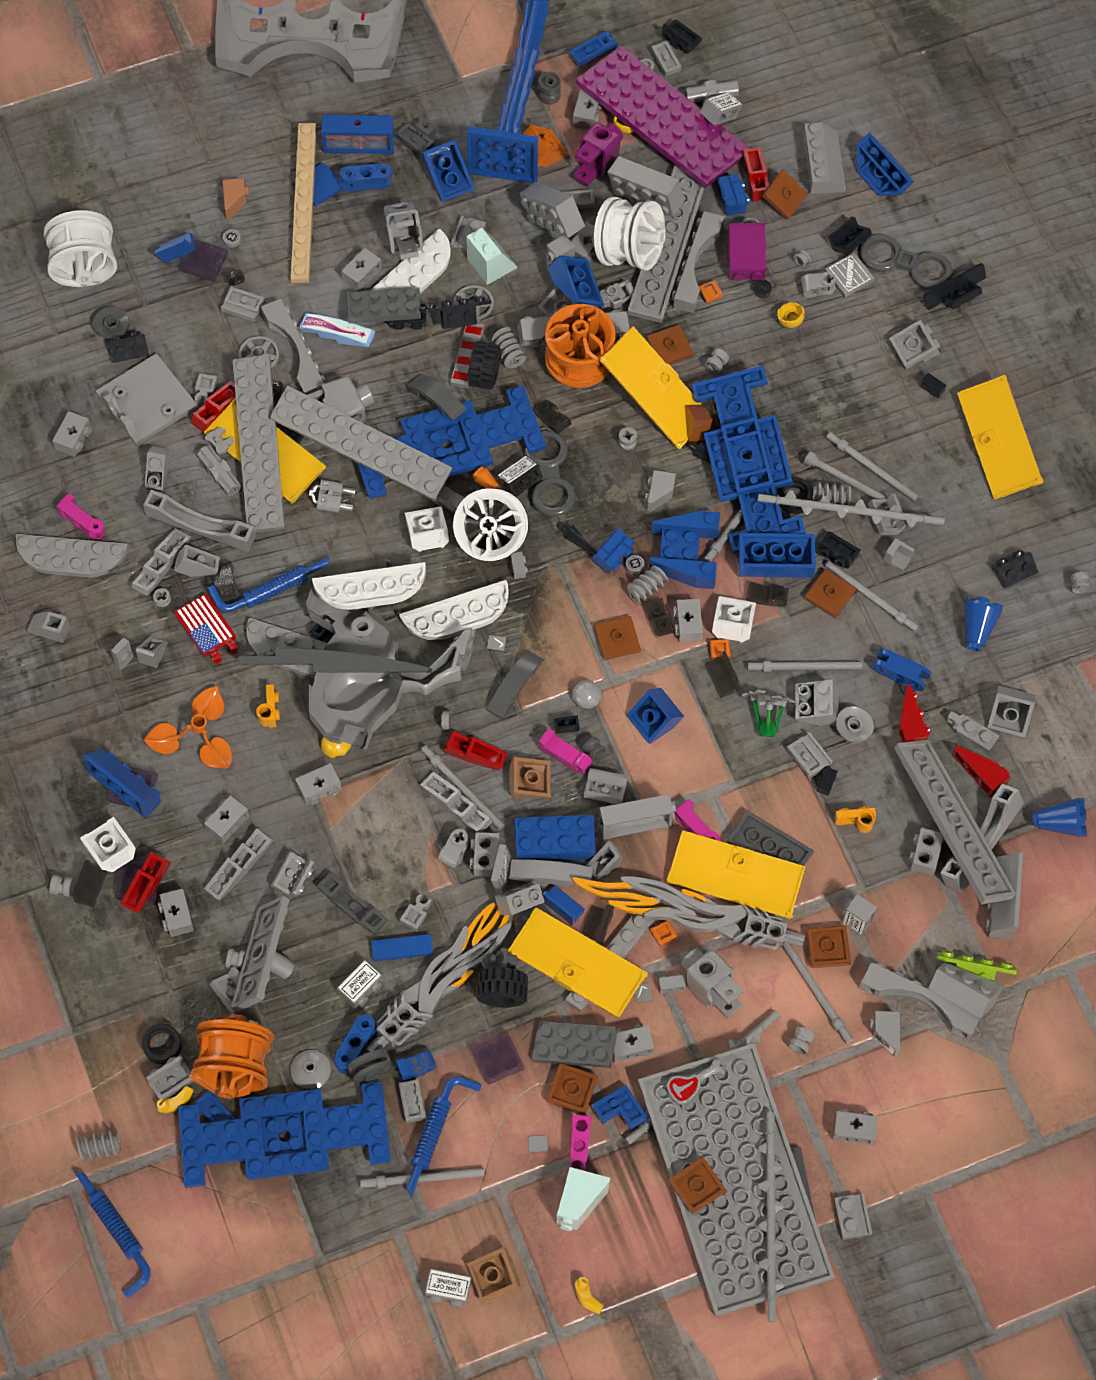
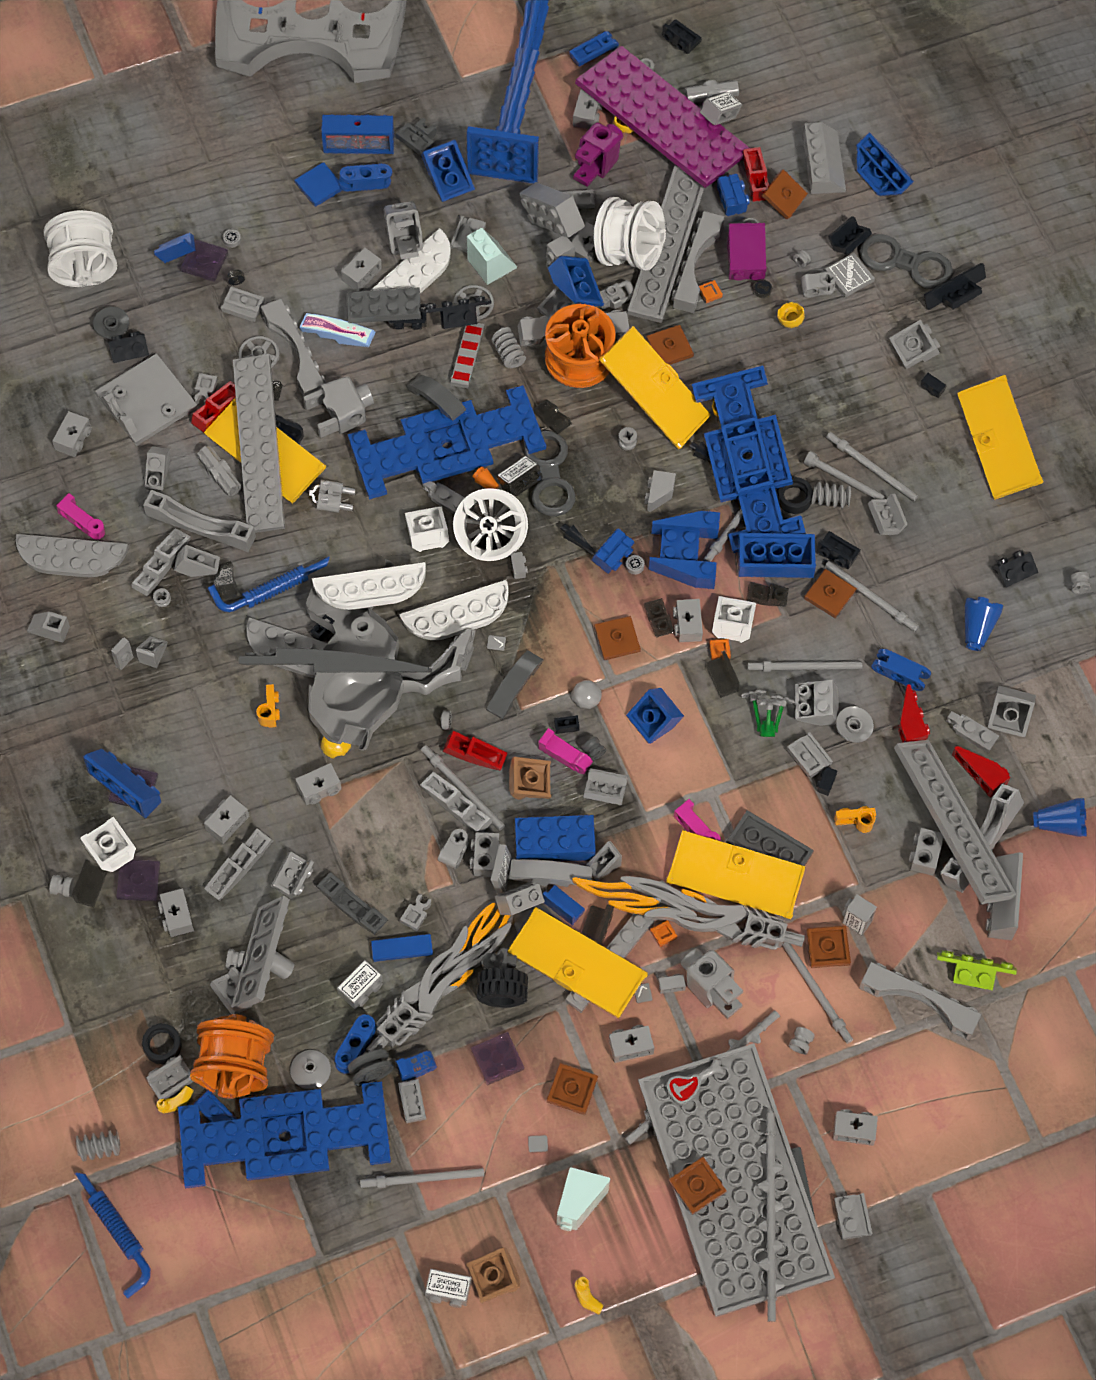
(145, 882): red slope -> none
(205, 706): orange plant -> none
(207, 627): tile -> none
(221, 446): light grey piece -> none
(234, 196): nougat slope -> none
(303, 203): tan plate -> none
(361, 443): light grey plate -> none
(433, 1129): blue piece -> none
(484, 365): black tyre -> none
(549, 88): dark grey wheel -> none
(550, 147): orange slope -> none
(574, 1044): dark grey plate -> none
(580, 1141): dark pink leg -> none
(621, 1103): blue plate -> none
(636, 816): light grey window -> none
(644, 185): light grey brick -> none
(646, 583): light grey piece -> none
(666, 58): light grey plate -> none
(698, 422): dark orange slope -> none
(717, 360): light grey wheel -> none
(842, 510): light grey plant -> none
(887, 1030): light grey slope -> none
(899, 554): light grey panel -> none
(965, 989): light grey wedge -> none

